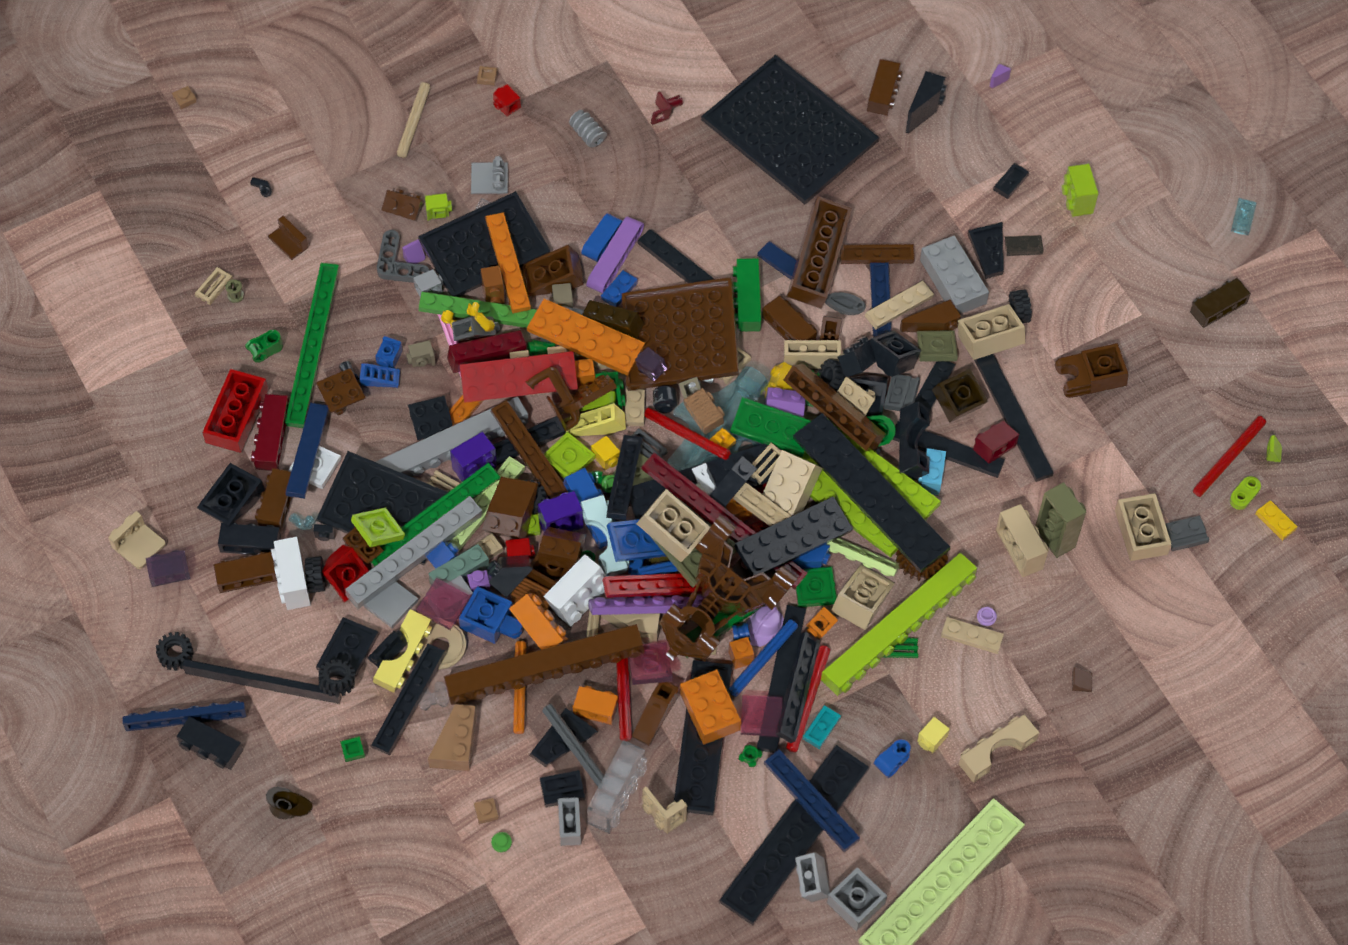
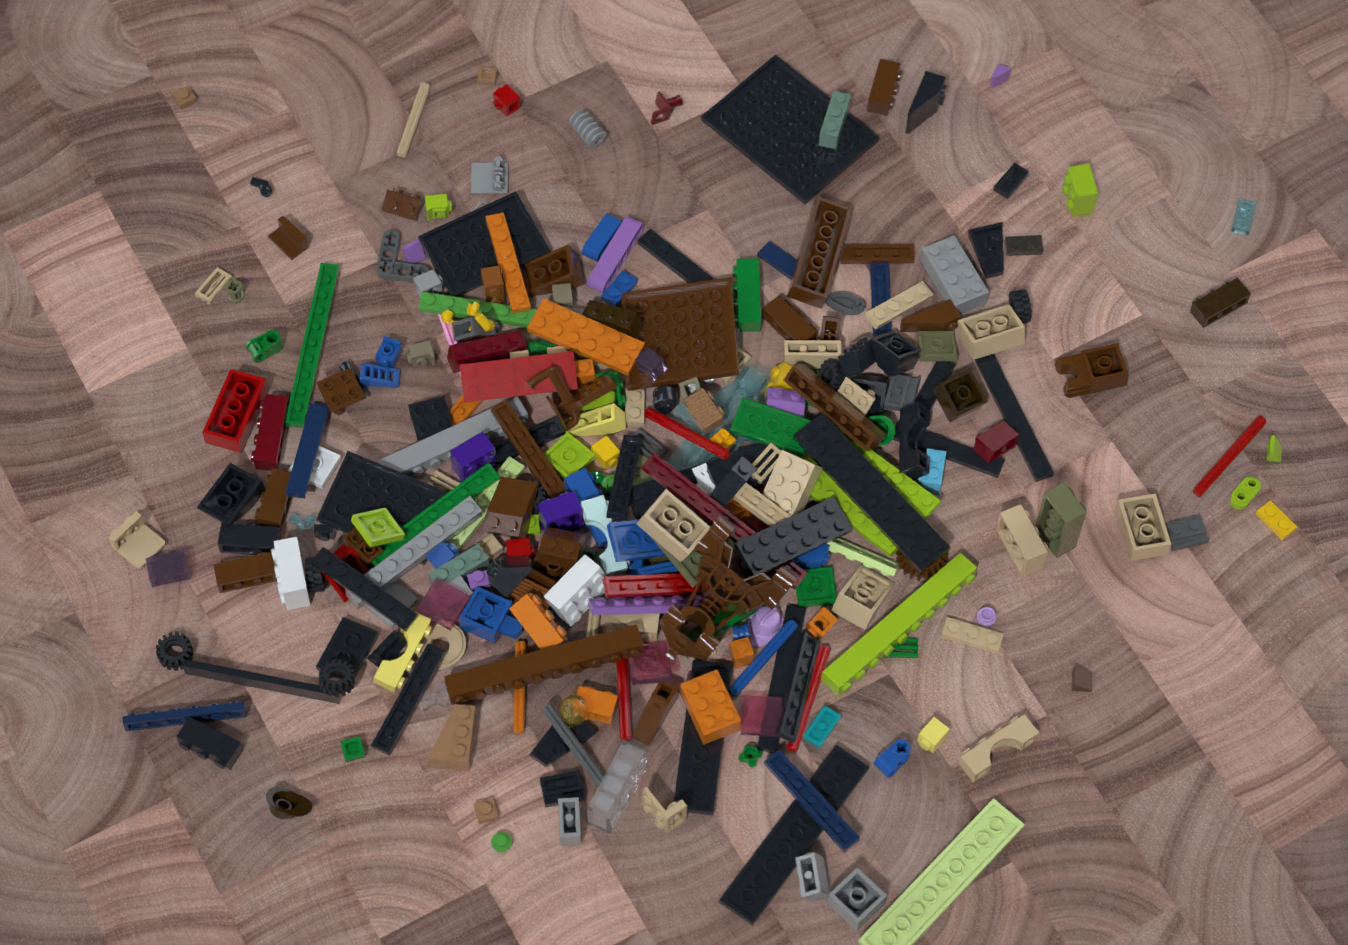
(364, 589): none -> black plate
(575, 709): none -> clear yellow hair
(834, 120): none -> sand green brick

